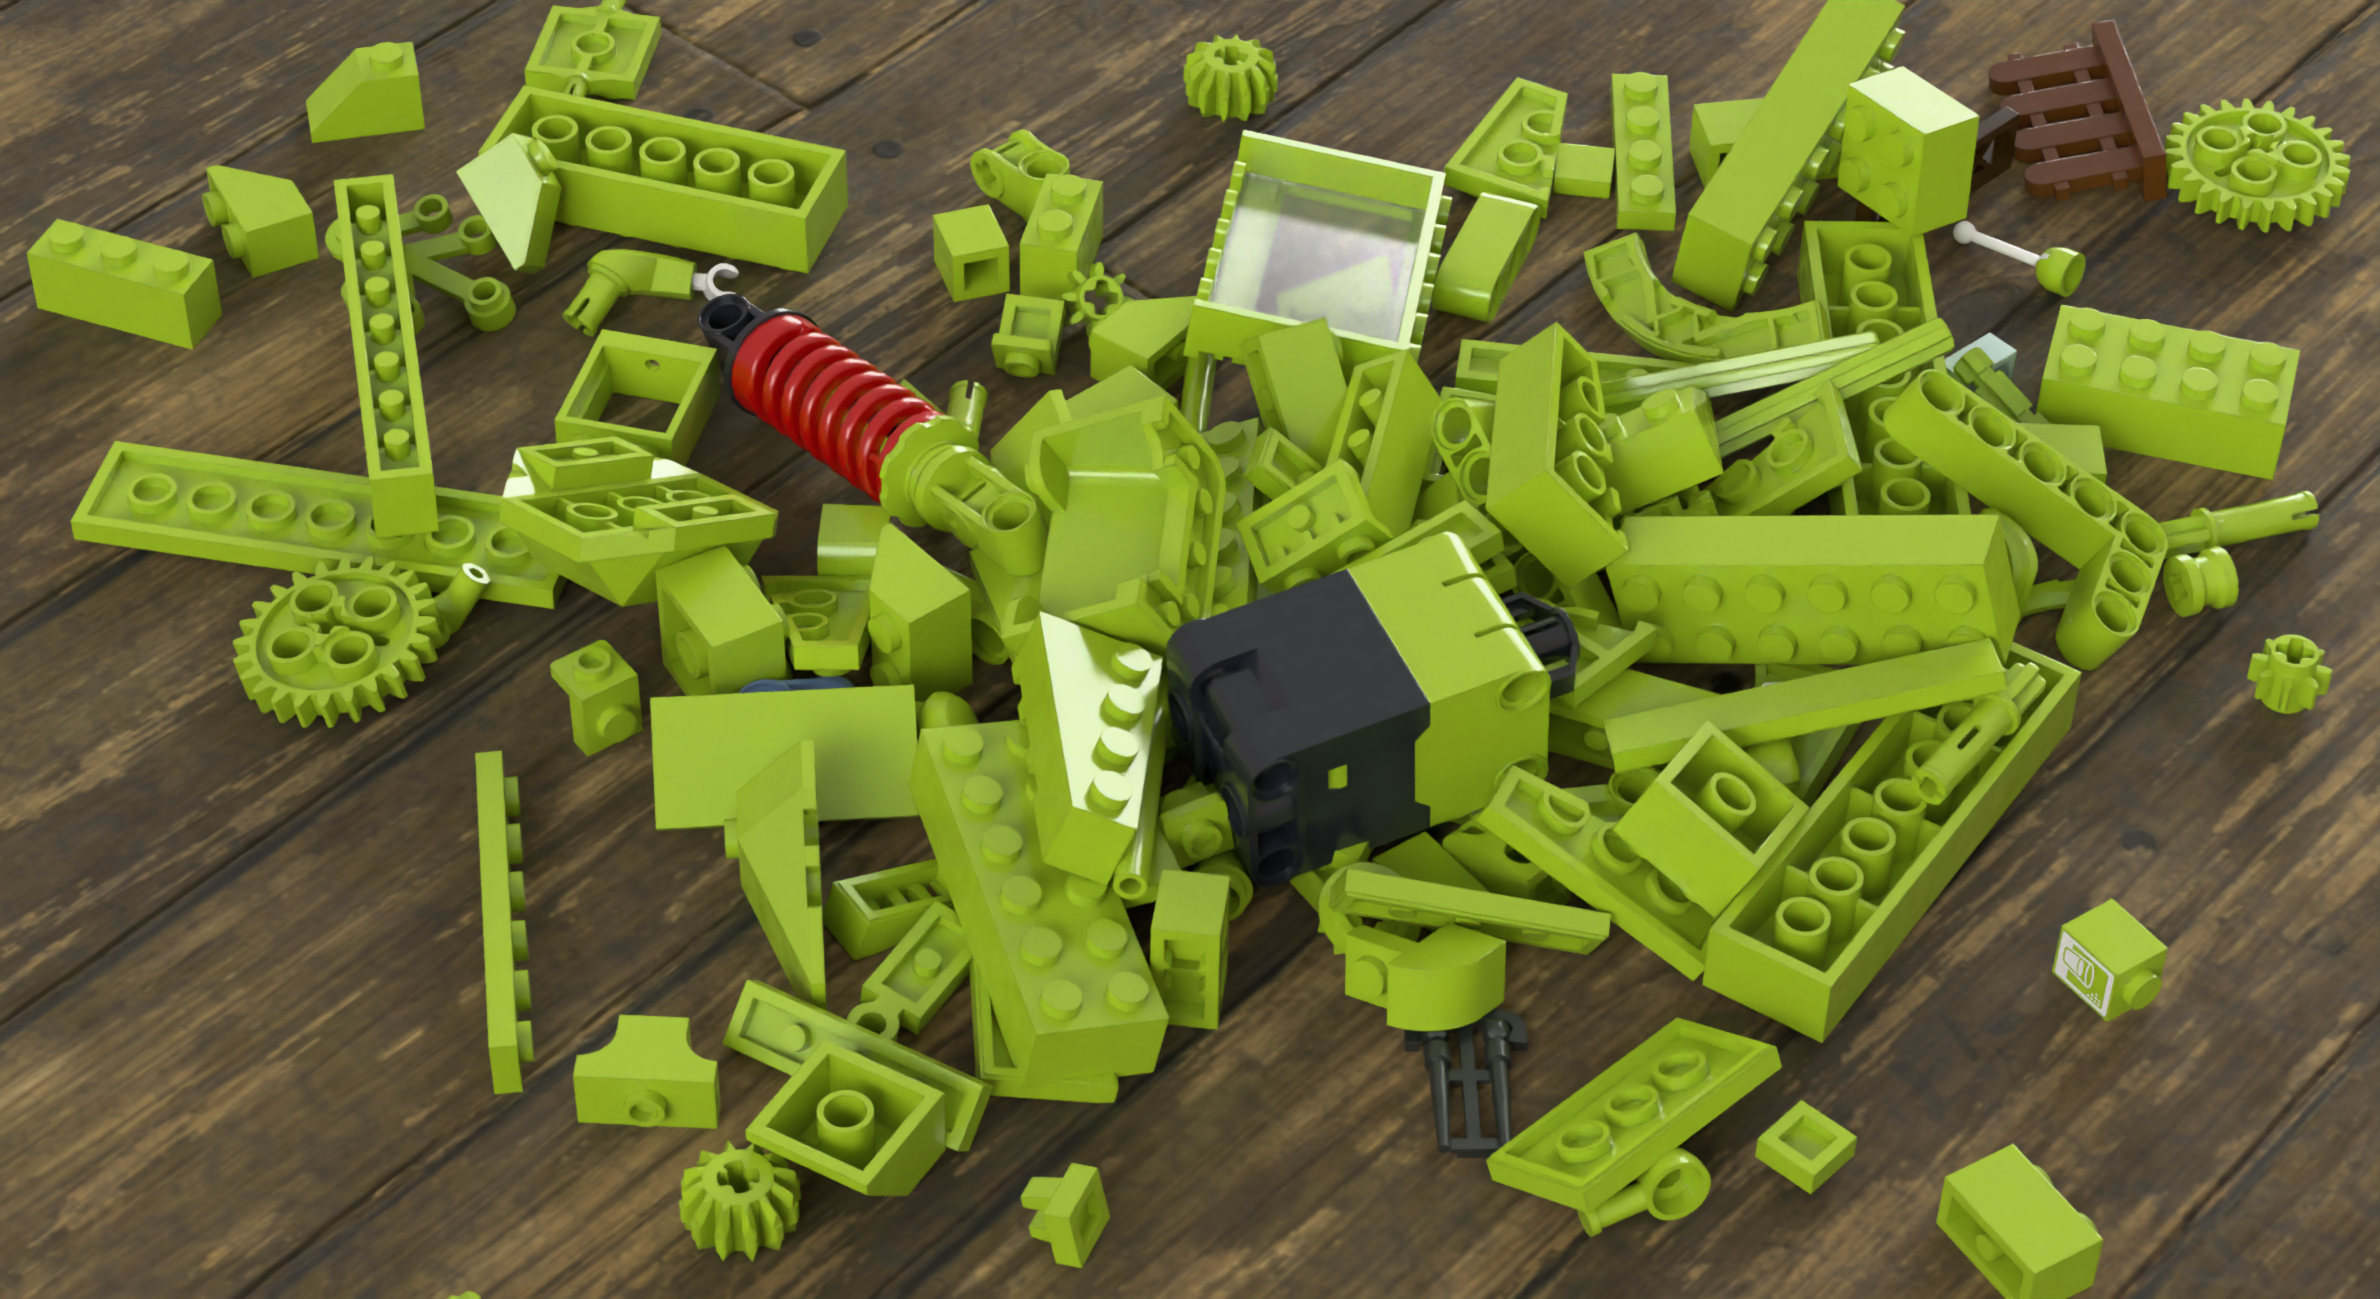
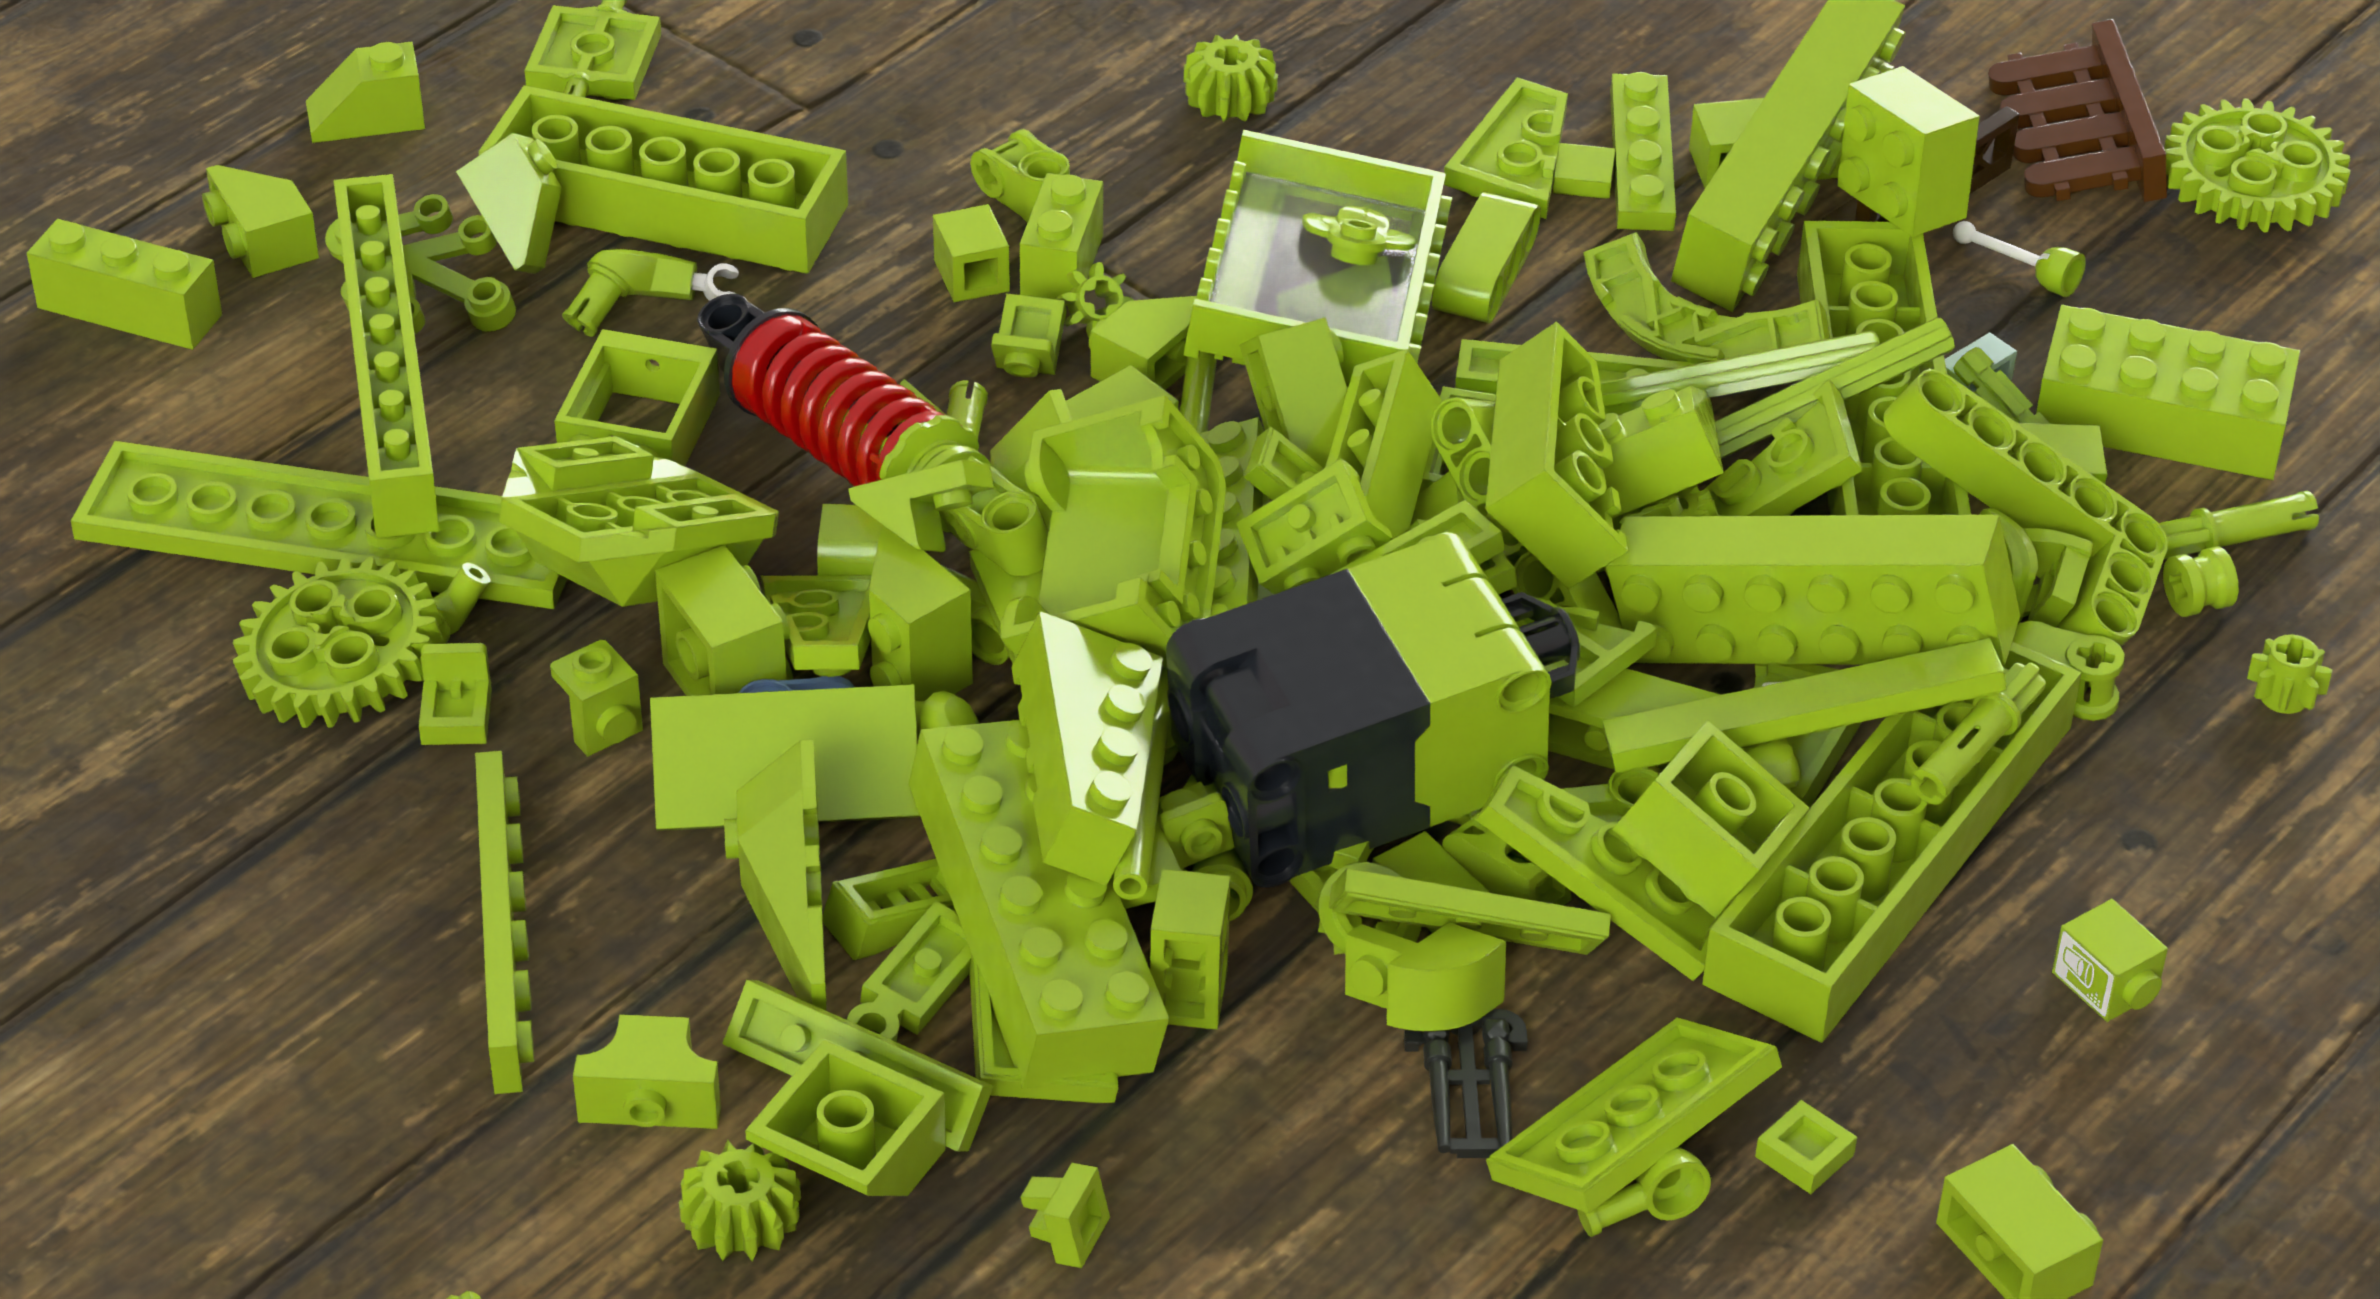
(455, 694): none -> lime bracket
(913, 500): none -> lime slope
(1358, 234): none -> lime plate
(2061, 572): none -> lime tile
(2079, 653): none -> lime piece

